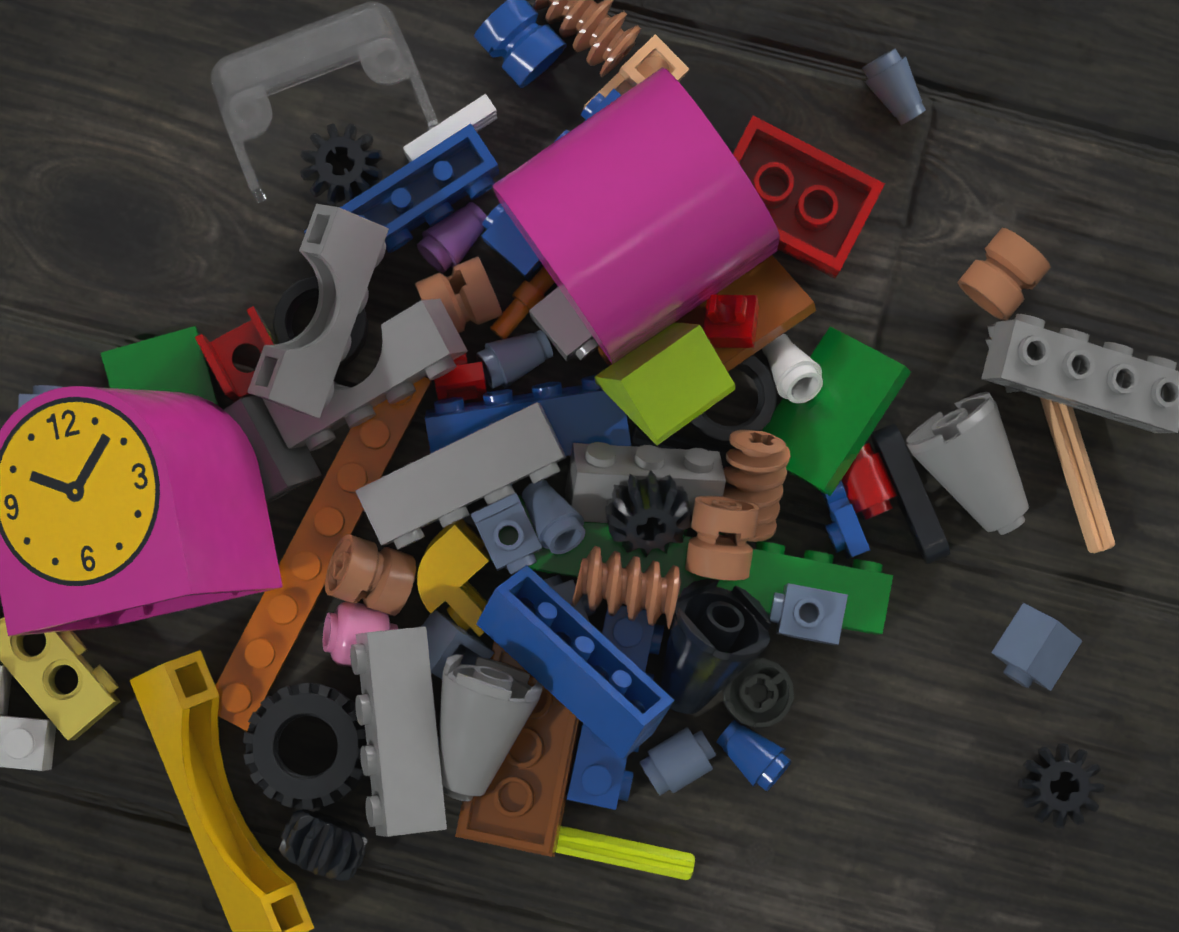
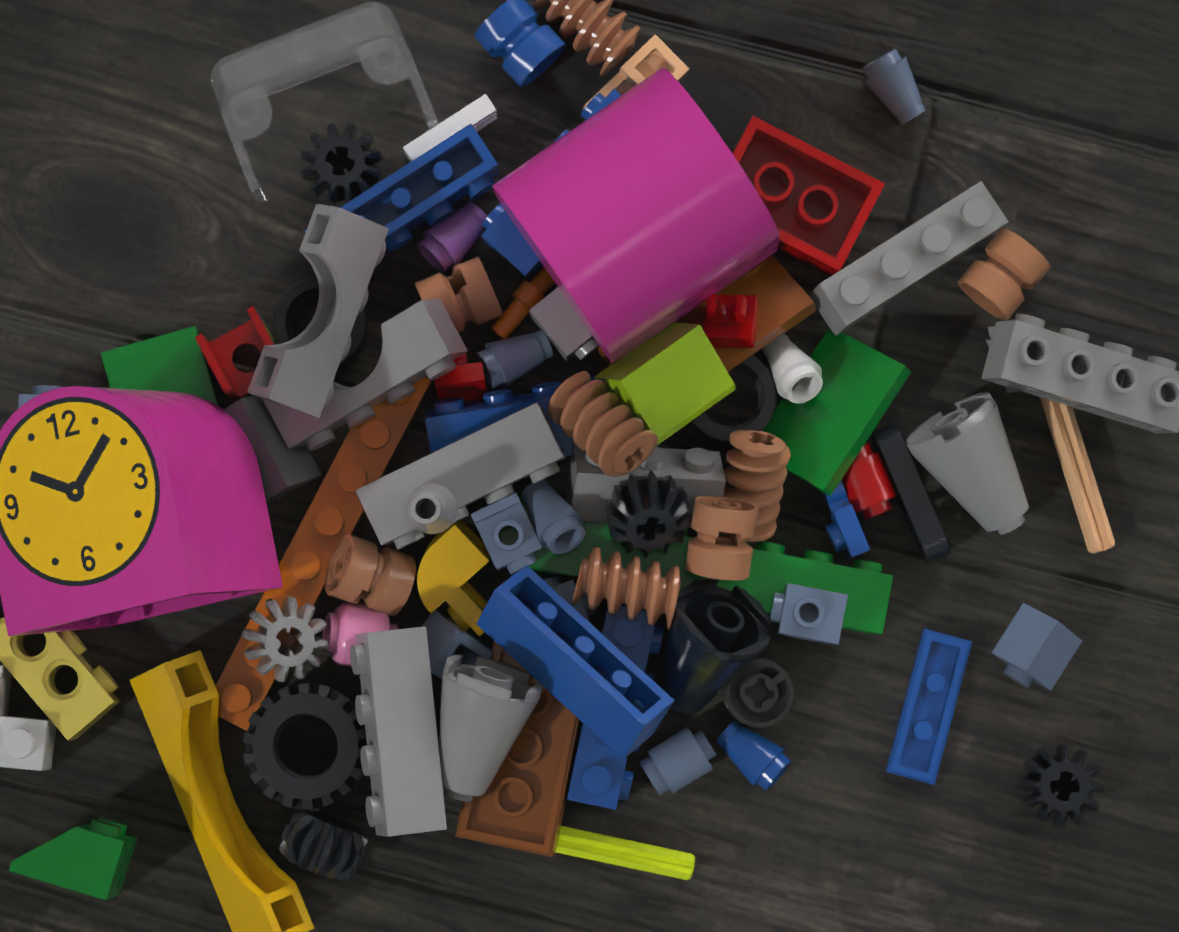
(84, 859): none -> green slope
(302, 633): none -> light grey gear
(445, 508): none -> light grey cone
(601, 425): none -> nougat piece
(908, 258): none -> light grey arch
(928, 706): none -> blue tile

